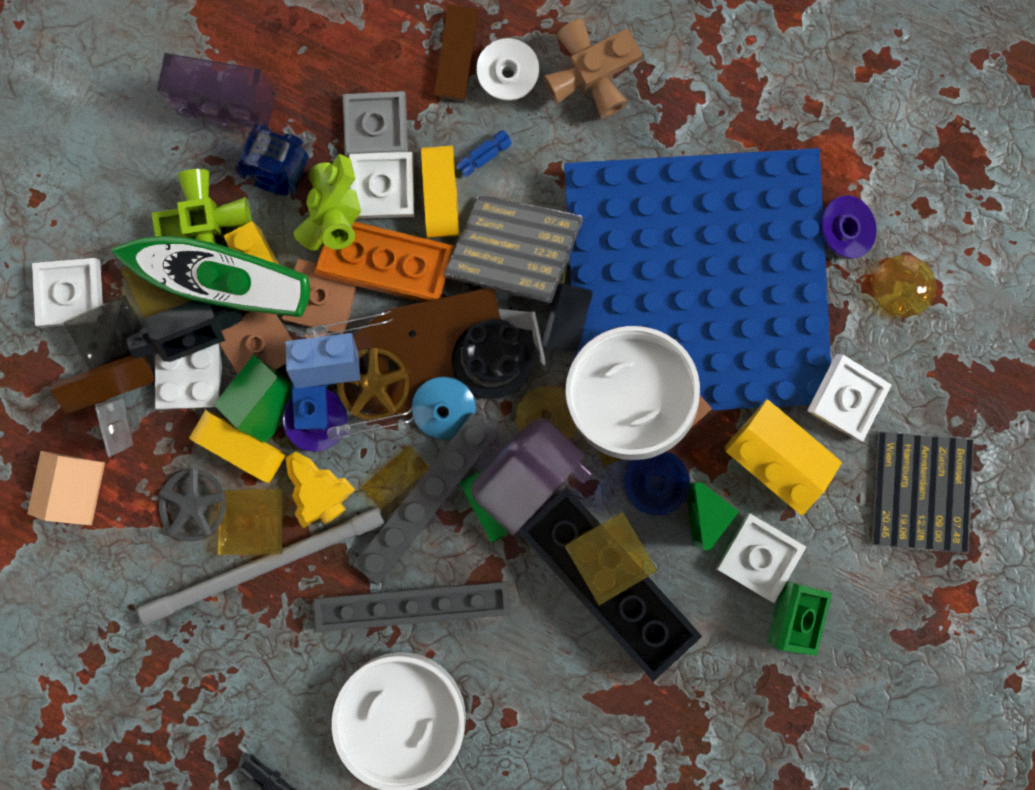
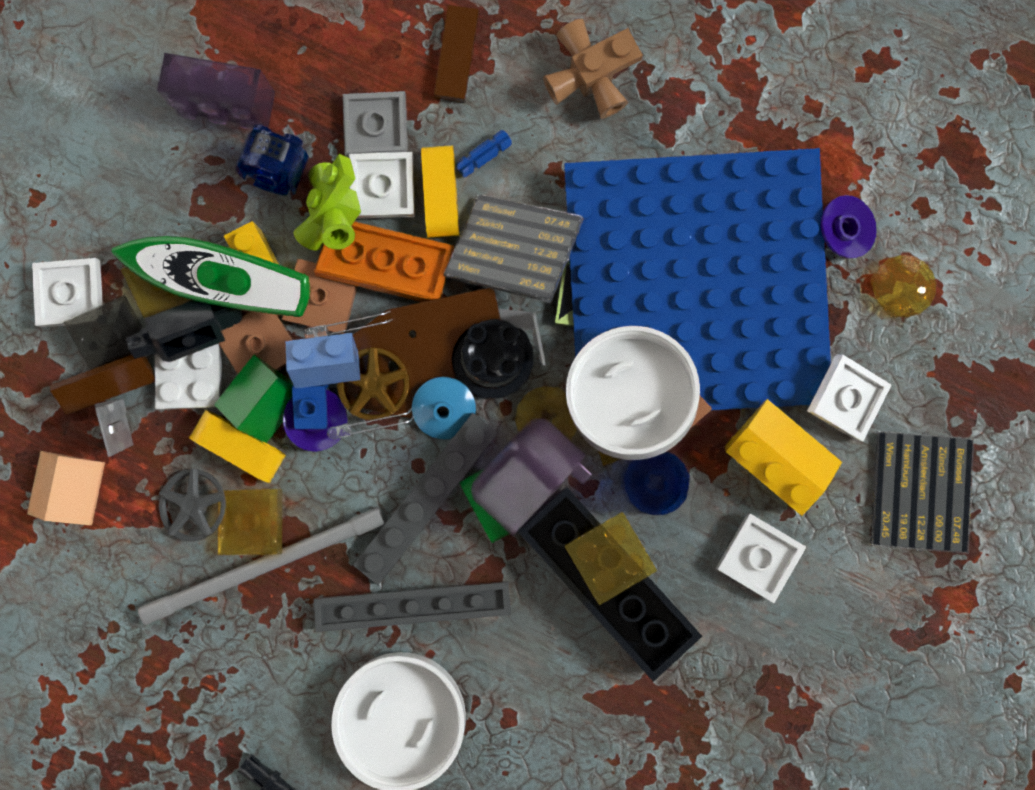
(200, 215): lime brick -> none
(316, 491): yellow rock -> none
(396, 477): clear yellow slope -> none
(507, 55): white dish -> none
(567, 317): black slope -> none
(707, 515): green slope -> none
(799, 618): green slope -> none

